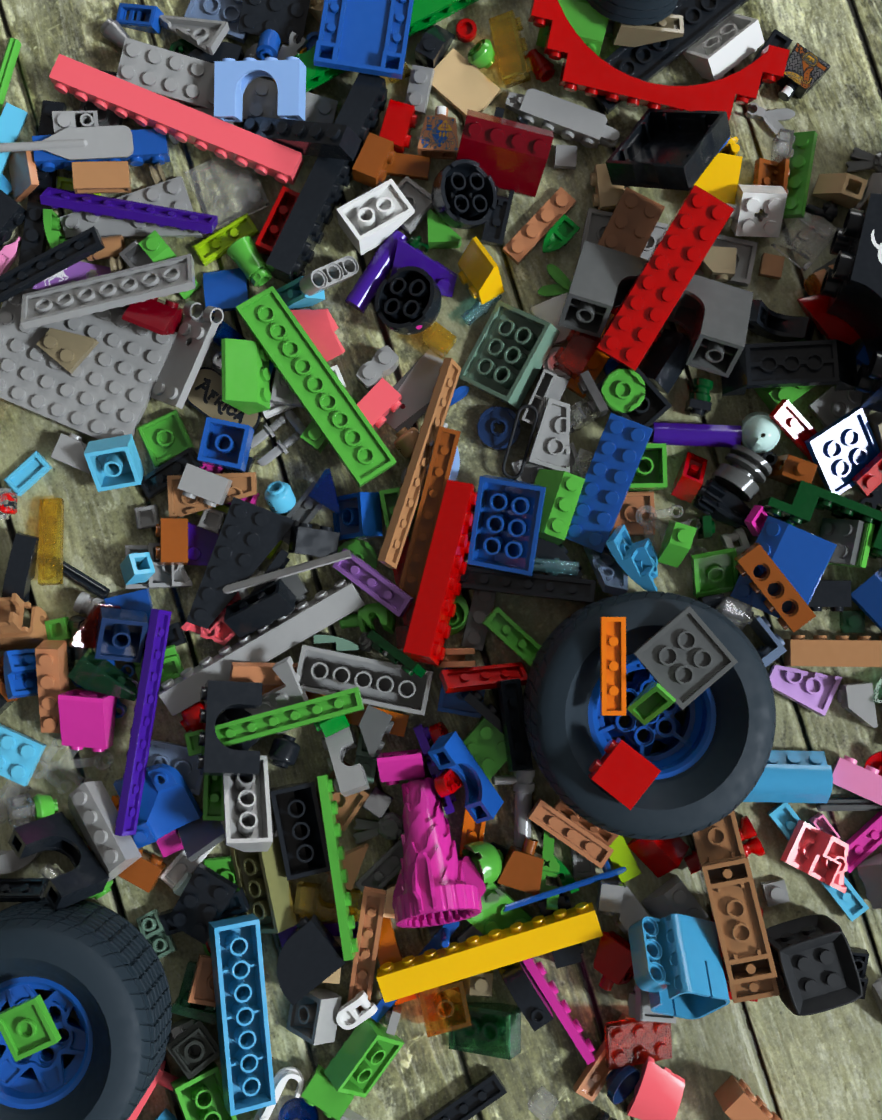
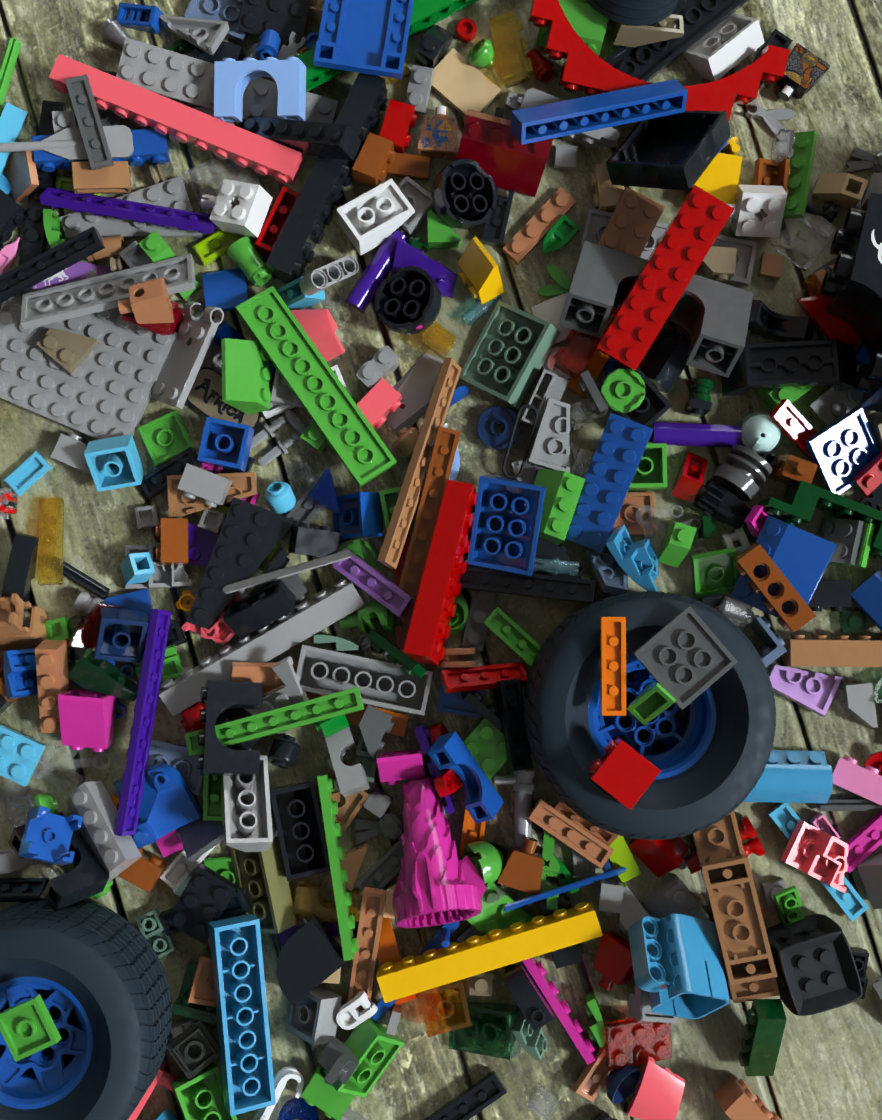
(49, 836): none -> blue panel
(89, 122): none -> dark grey plate
(148, 302): none -> nougat torso
(182, 603): none -> light orange plate
(238, 207): none -> white brick
(338, 1061): none -> dark grey brick
(531, 1041): none -> sand green slope
(596, 1025): none -> bright green slope
(598, 111): none -> blue brick
(762, 1037): none -> dark green brick
(788, 906): none -> bright green slope

